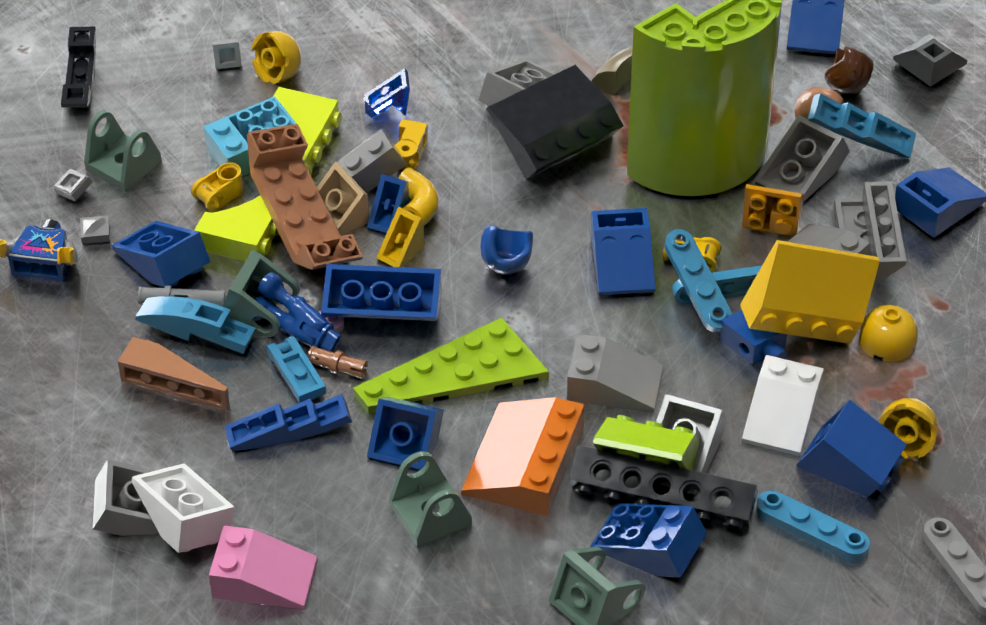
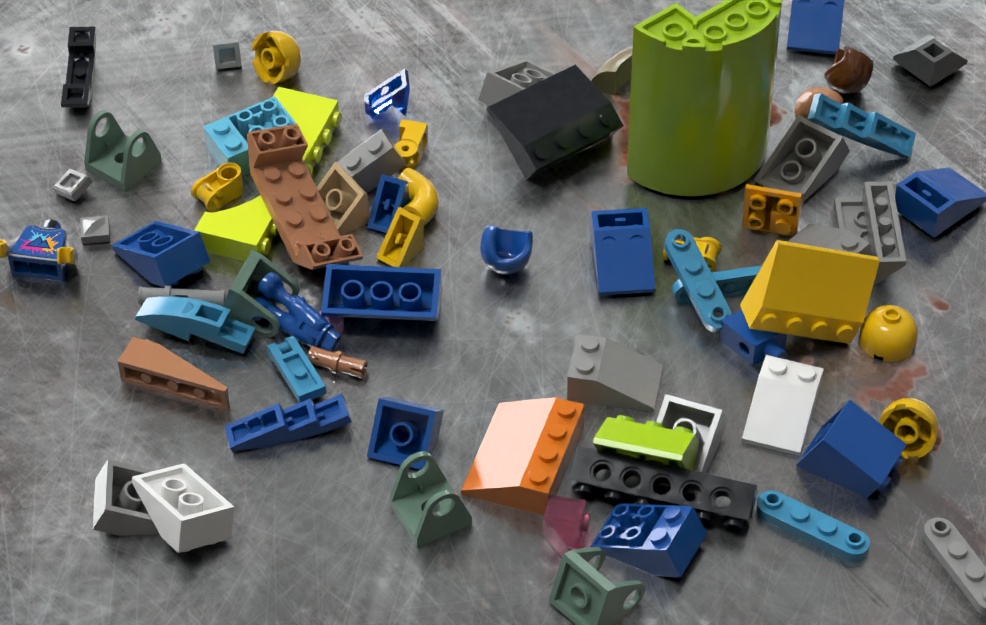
(260, 569): bright pink slope -> none
(457, 369): lime wing -> none
(564, 523): none -> clear pink slope

